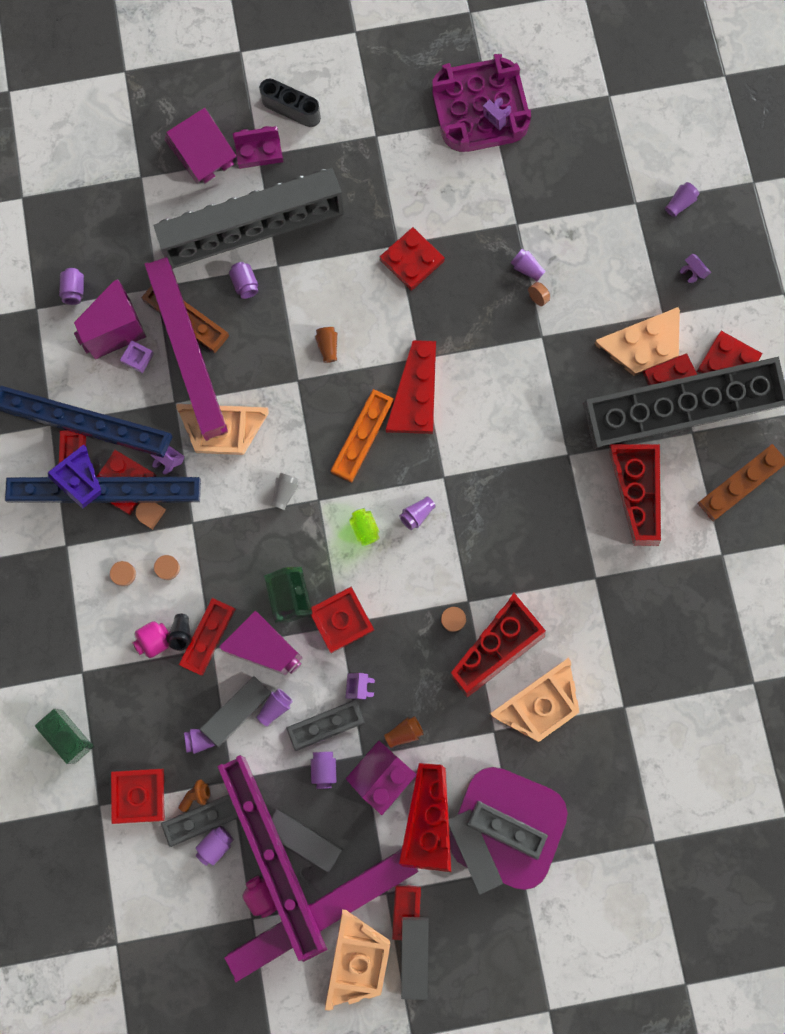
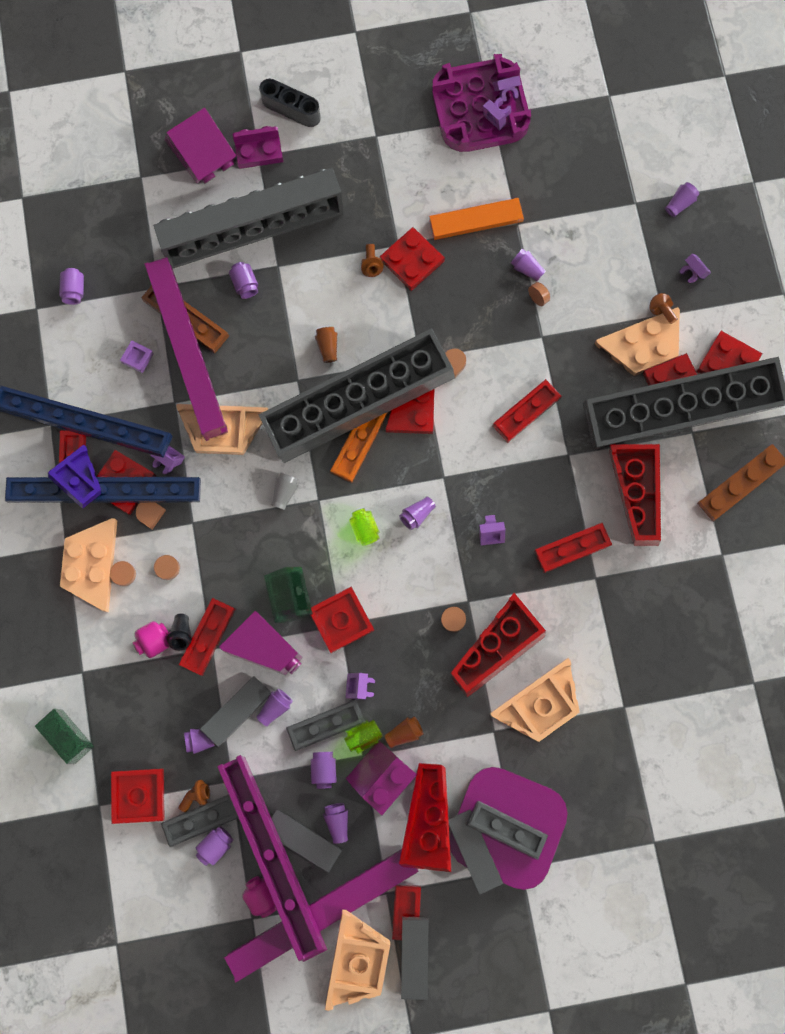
(88, 563): none -> light nougat wing
(108, 323): magenta slope -> none
(337, 822): none -> medium lavender cone
(357, 396): none -> dark grey brick
(363, 736): none -> clear neon green brick
(371, 265): none -> dark orange plate
(457, 359): none -> nougat tile
(476, 218): none -> orange tile
(491, 531): none -> medium lavender tile
(507, 85): none -> medium lavender tile
(526, 411): none -> red tile
(573, 547): none -> red plate
(661, 304): none -> dark orange plate

